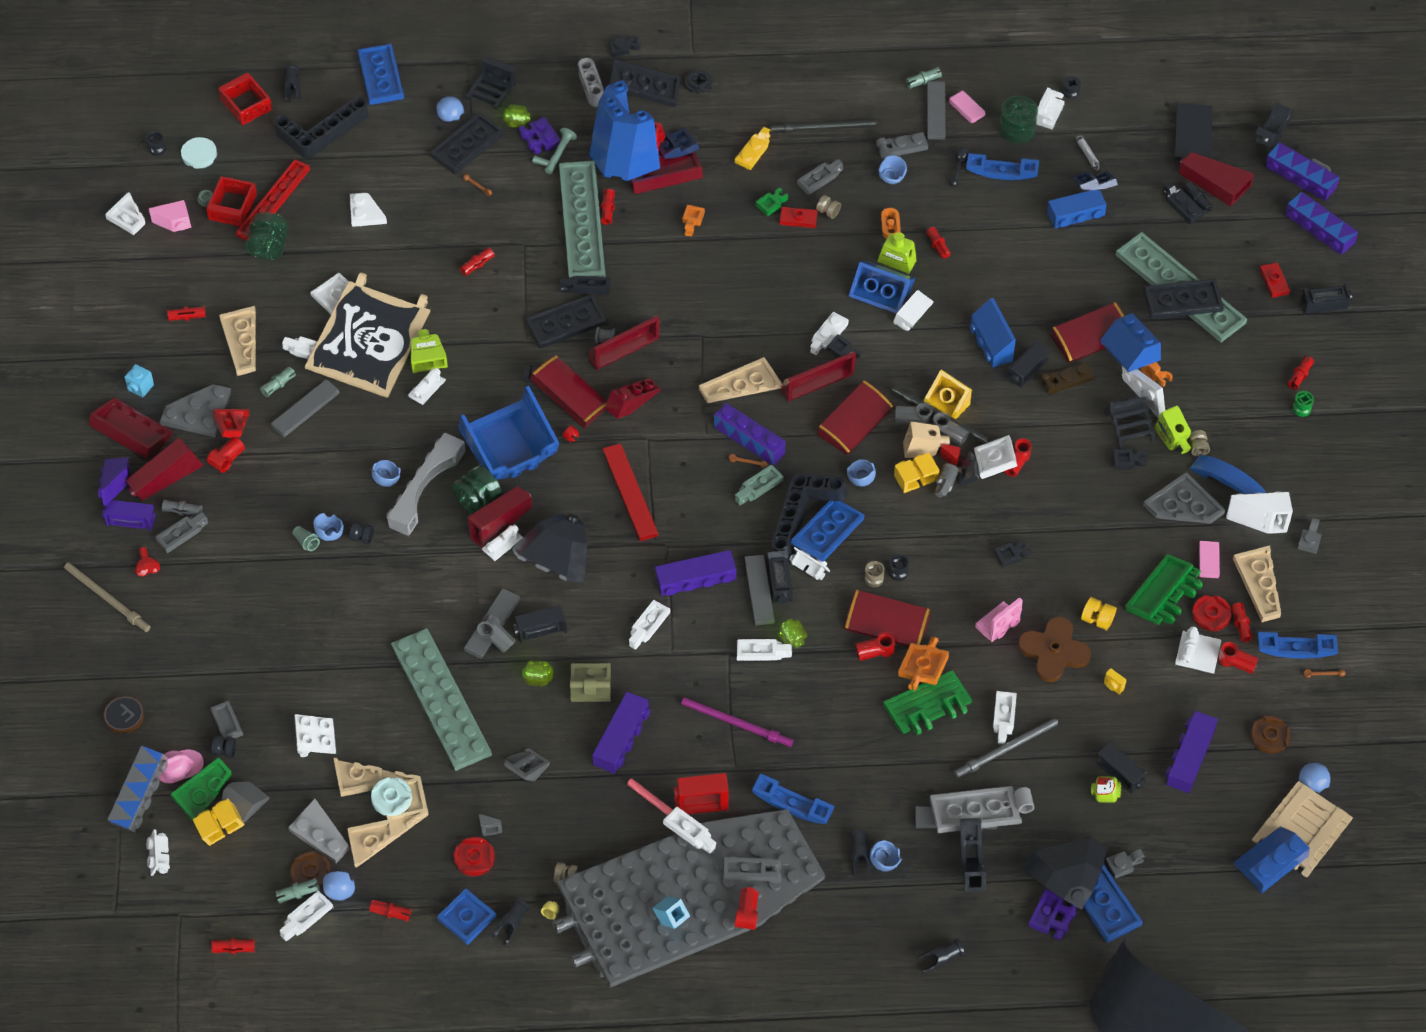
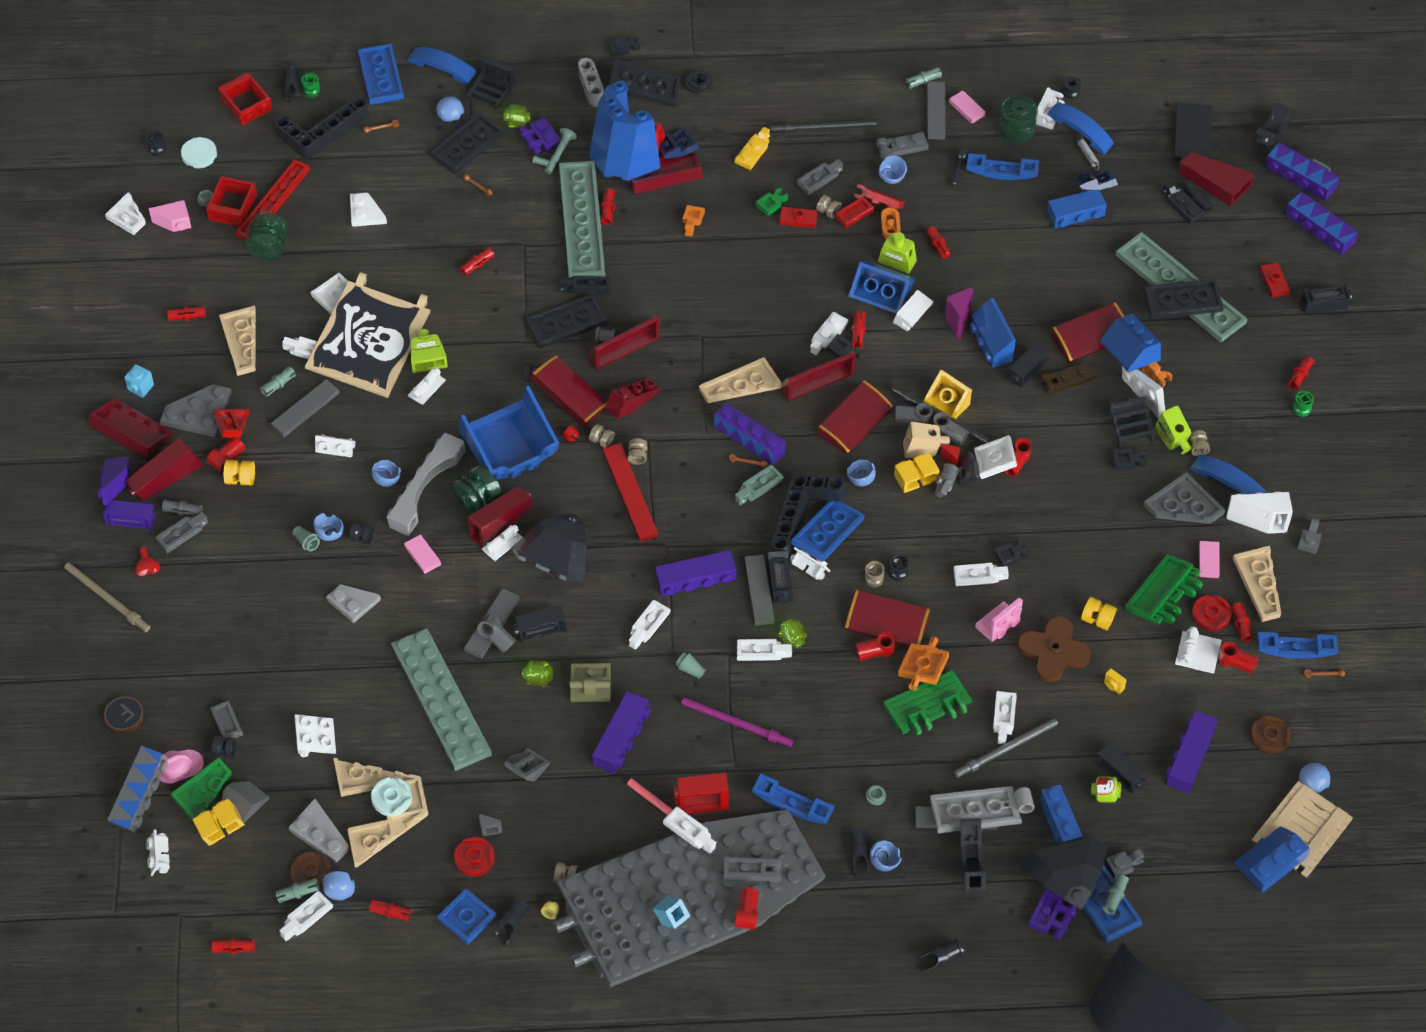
(239, 472): none -> yellow wheel
(310, 85): none -> green wheel
(334, 445): none -> white hinge
(352, 601): none -> light grey wing
(395, 123): none -> dark orange hinge
(422, 554): none -> bright pink tile
(441, 60): none -> blue slope
(602, 436): none -> dark tan wheel
(637, 453): none -> dark tan wheel
(689, 664): none -> sand green cone
(854, 212): none -> red plate
(858, 329): none -> red pin
(876, 795): none -> sand green plate
(877, 197): none -> red plate
(958, 310): none -> magenta slope
(979, 574): none -> white hinge
(1059, 815): none -> blue brick
(1083, 124): none -> blue slope
(1115, 894): none -> sand green pin

